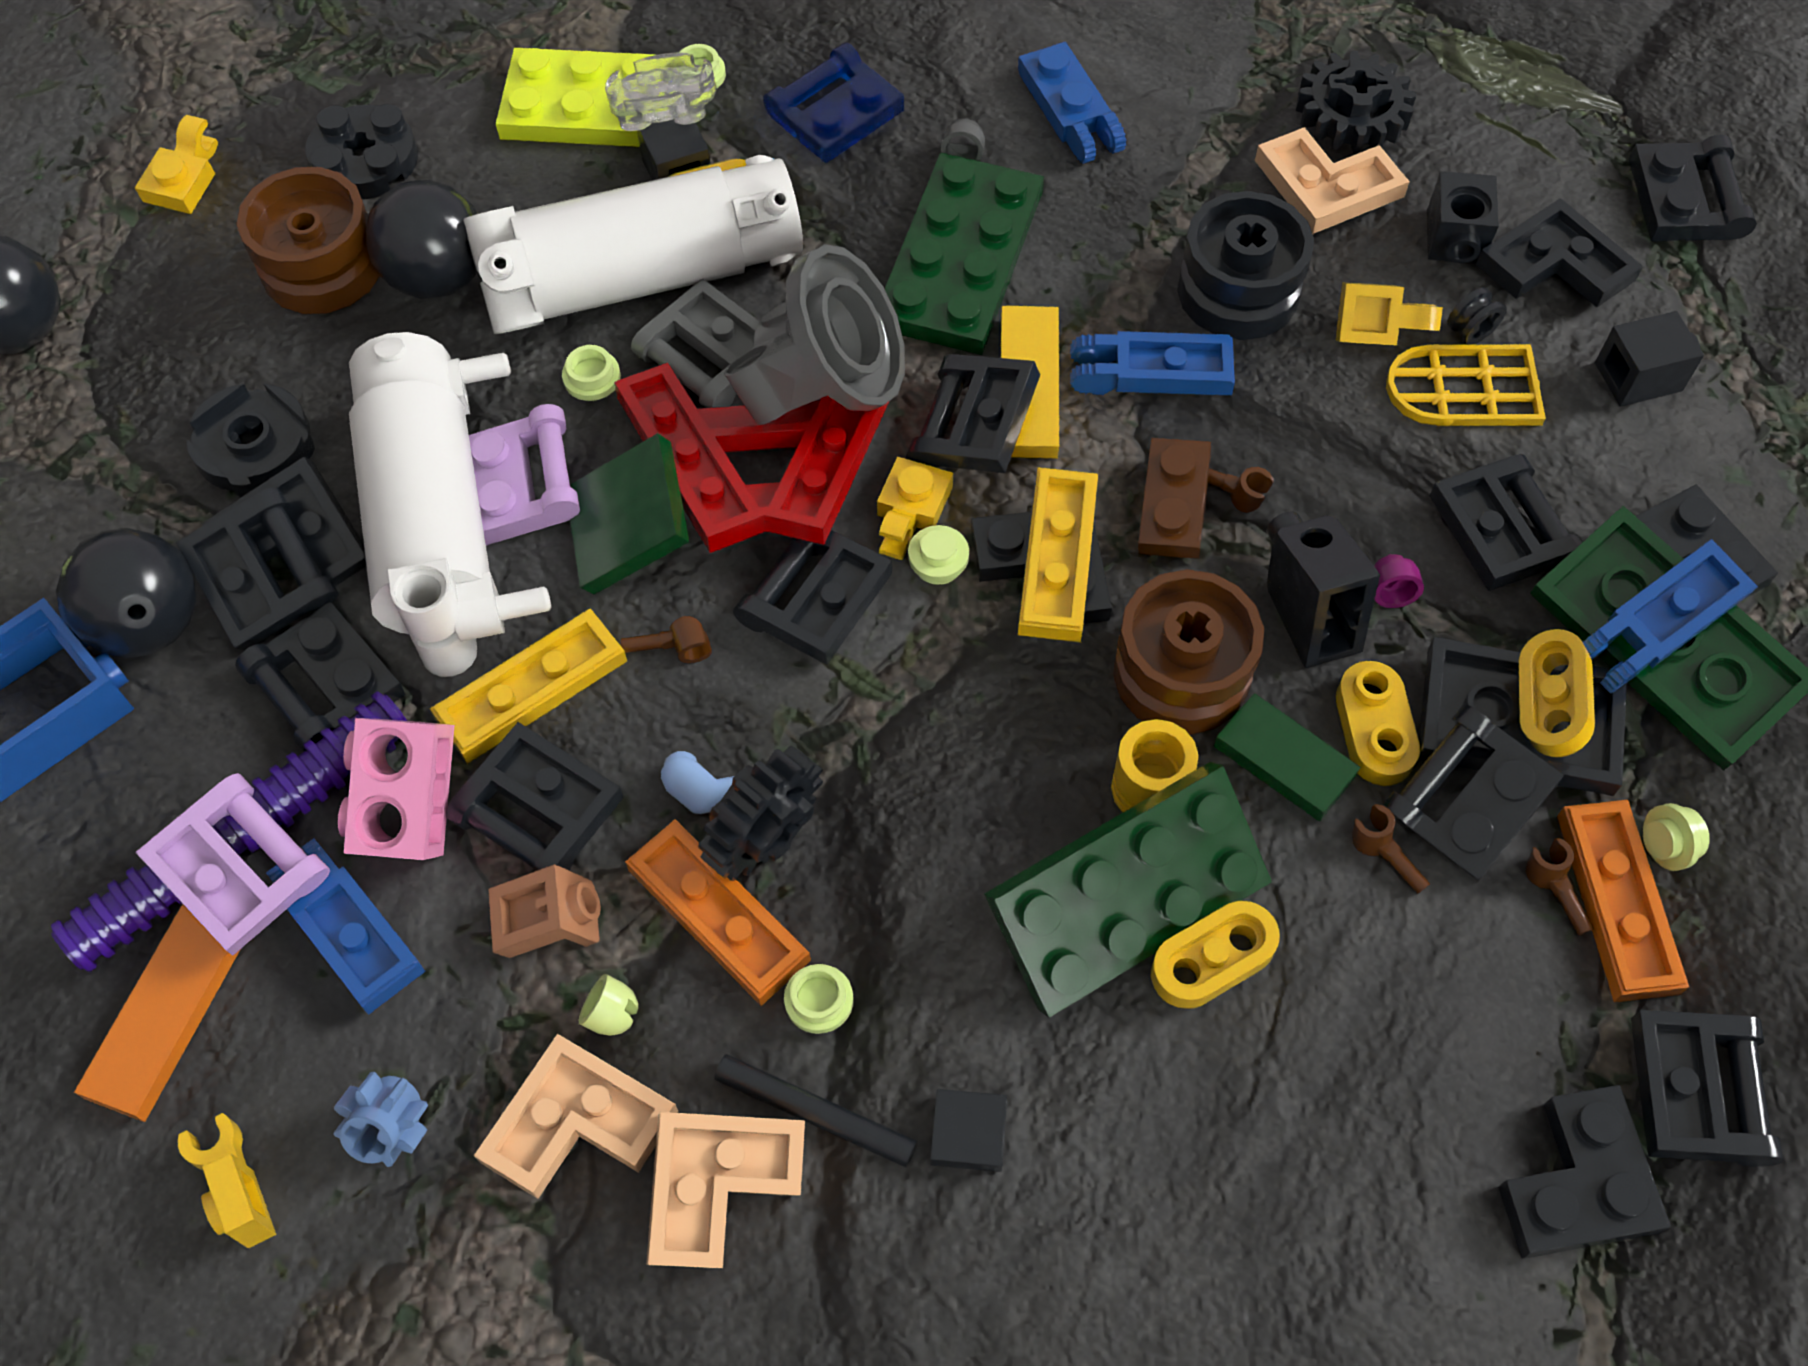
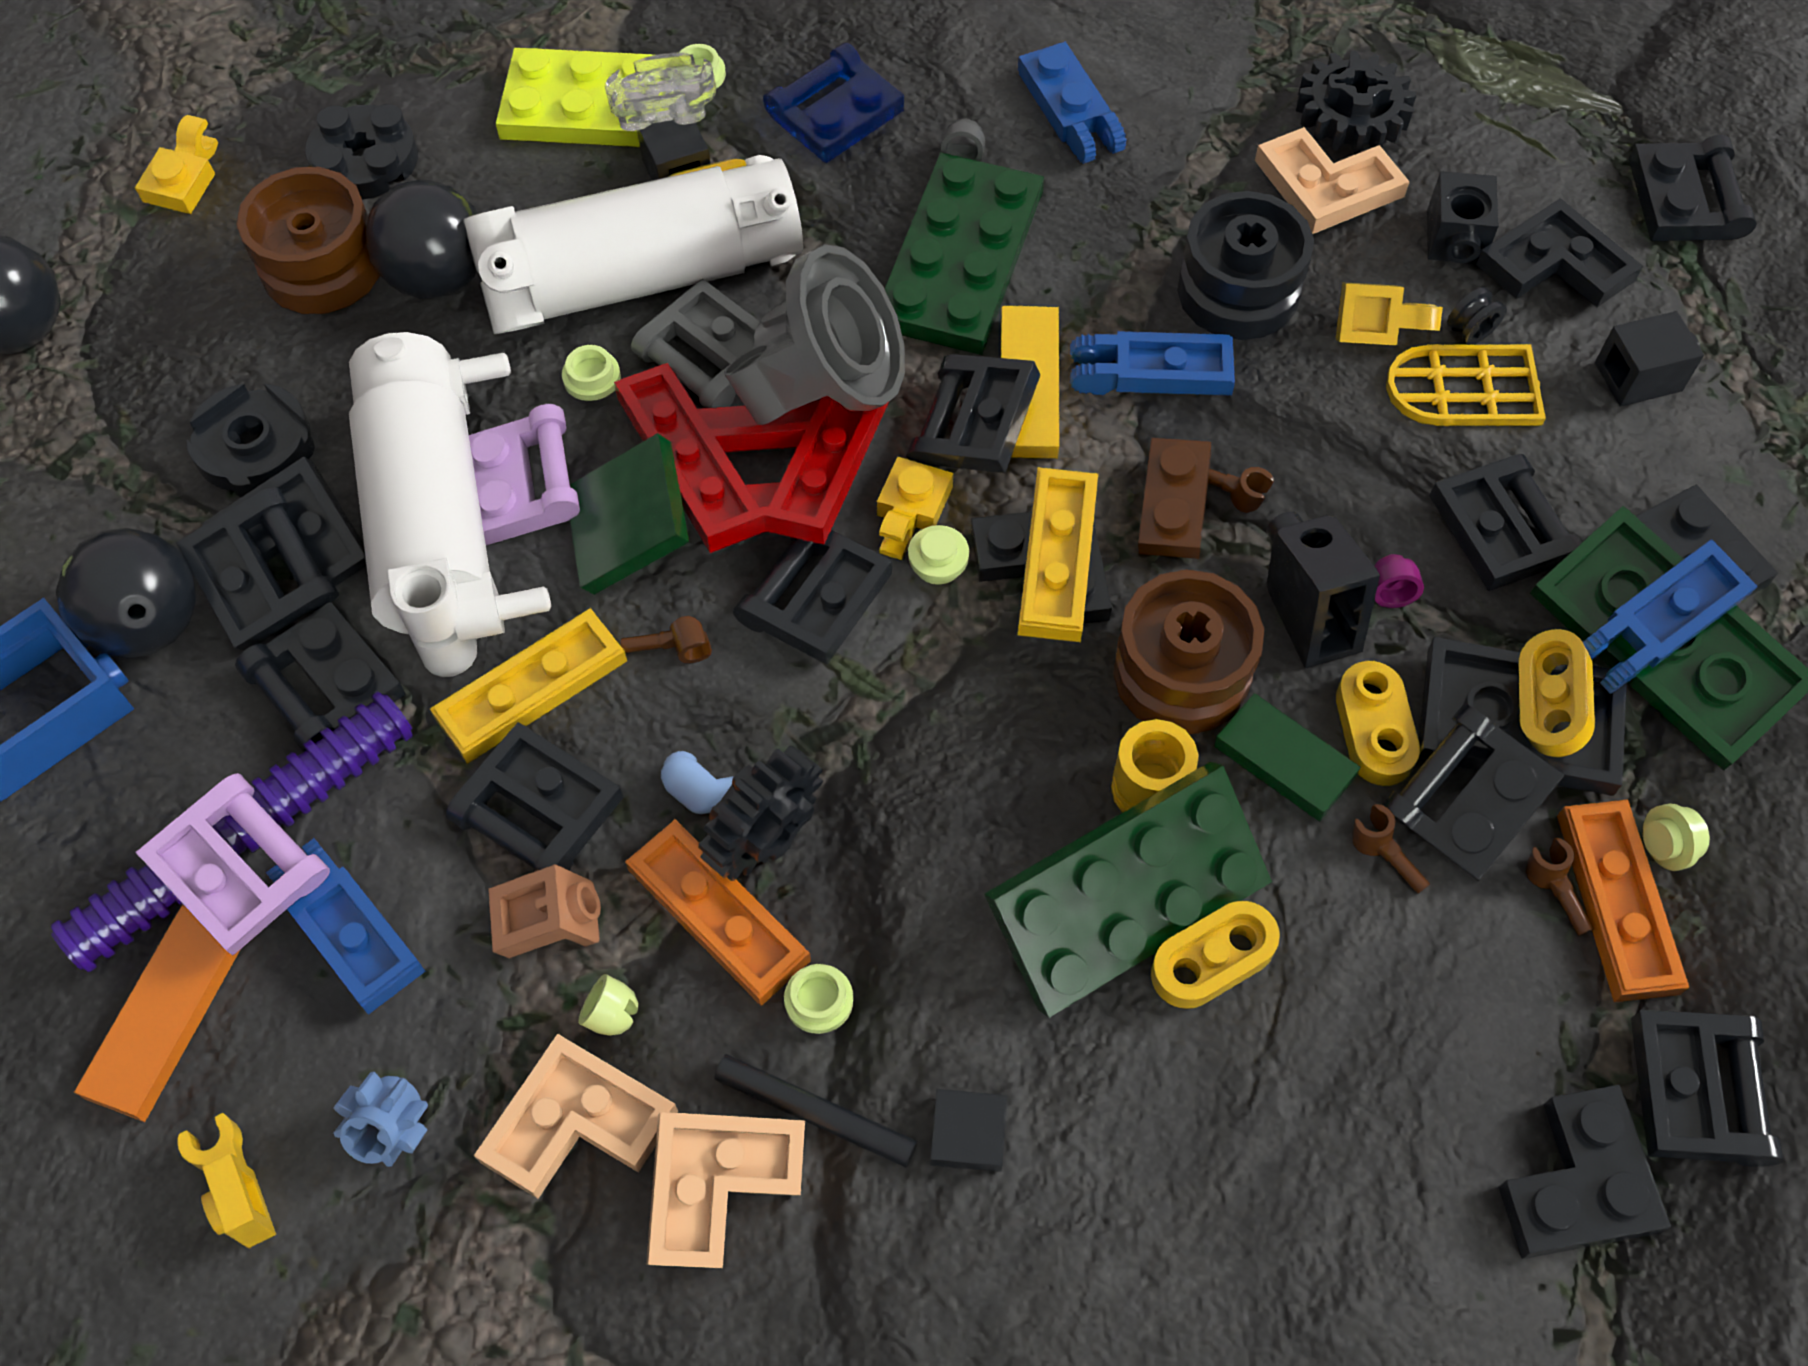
(417, 790): bright pink brick -> none

